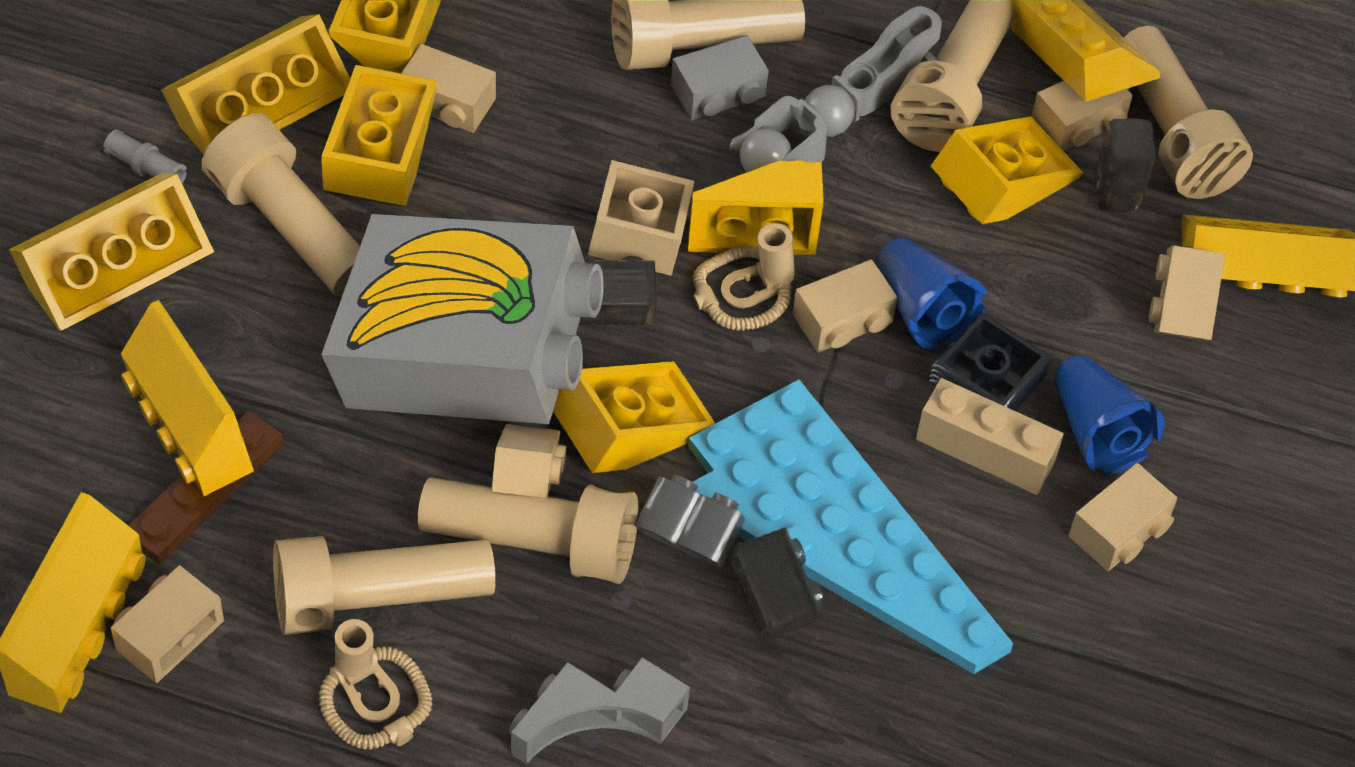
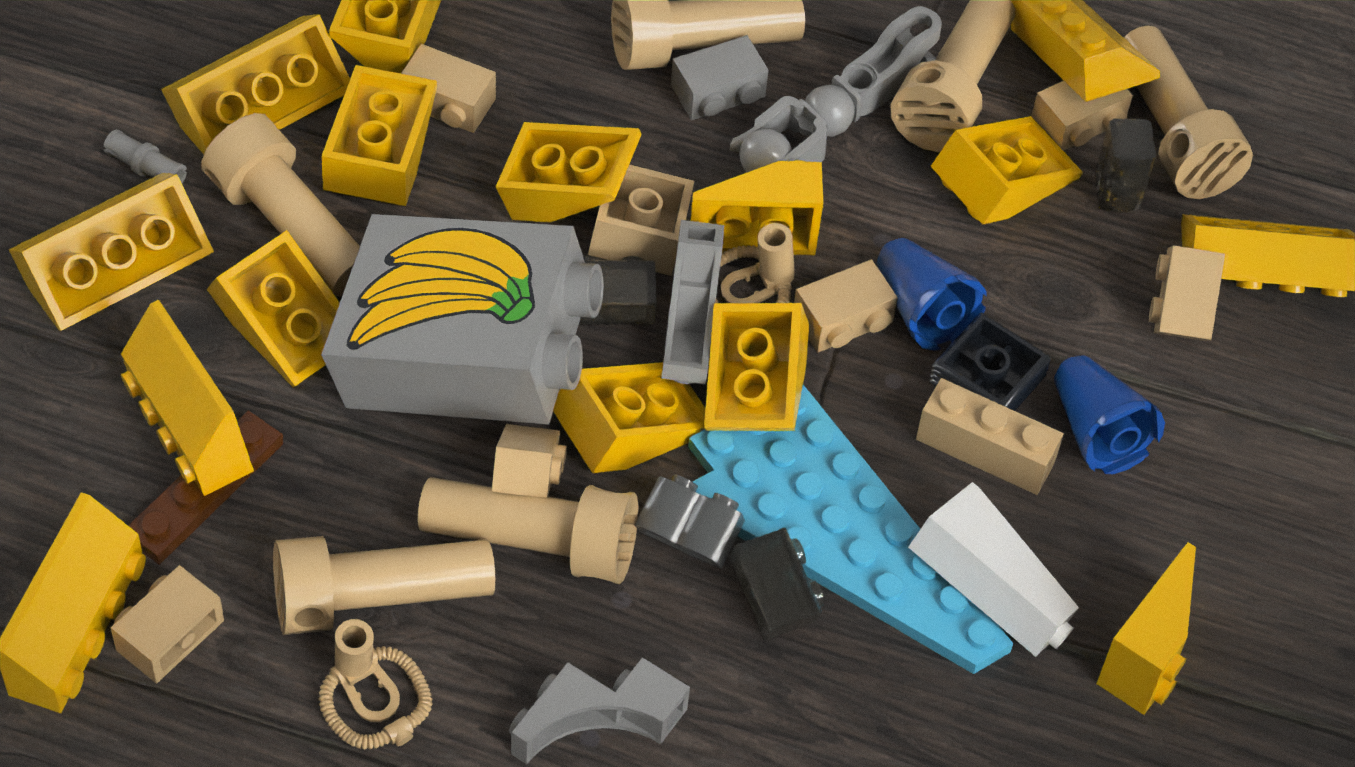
(279, 307): none -> yellow slope
(564, 169): none -> yellow slope
(692, 302): none -> light grey arch
(756, 366): none -> yellow slope
(995, 570): none -> white slope
(1123, 517): tan brick -> none
(1149, 645): none -> yellow slope

